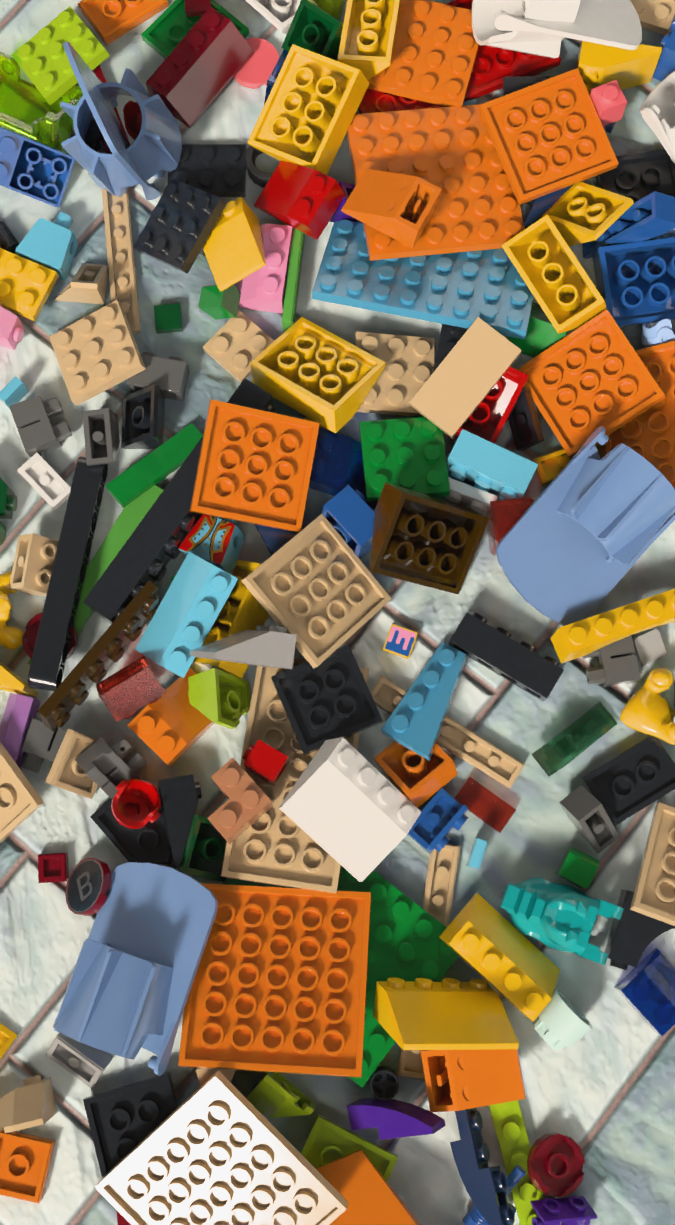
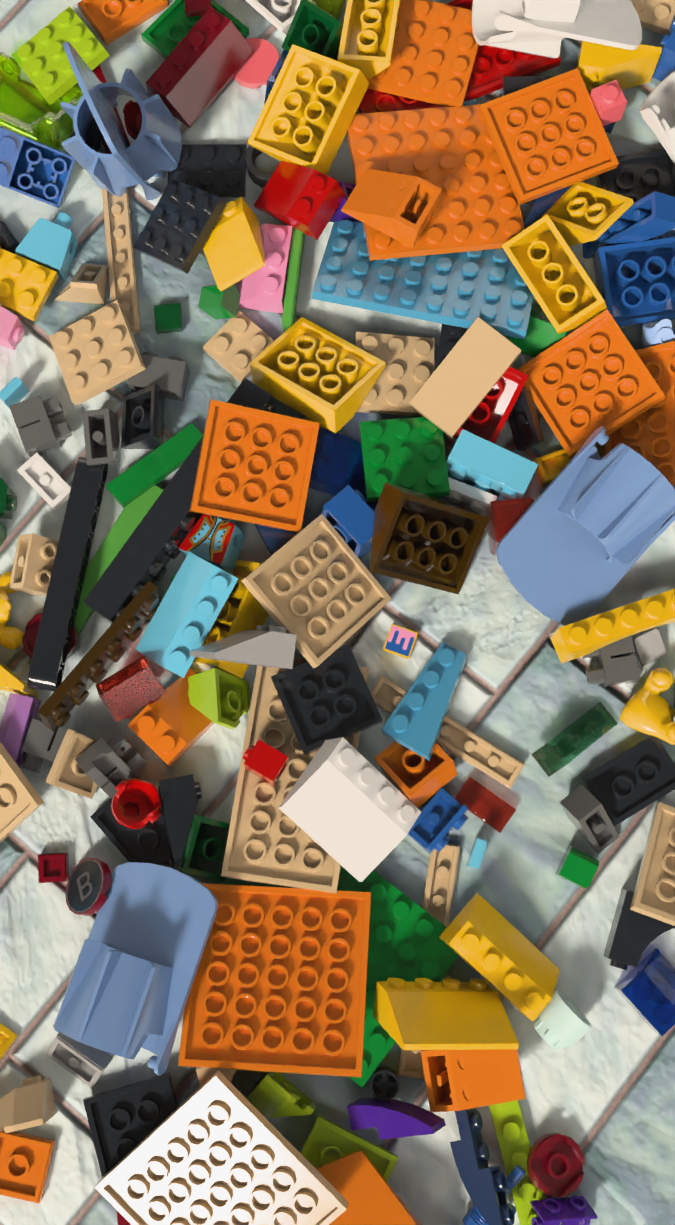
(244, 803): nougat brick -> none
(505, 656): black brick -> none
(557, 915): teal animal -> none

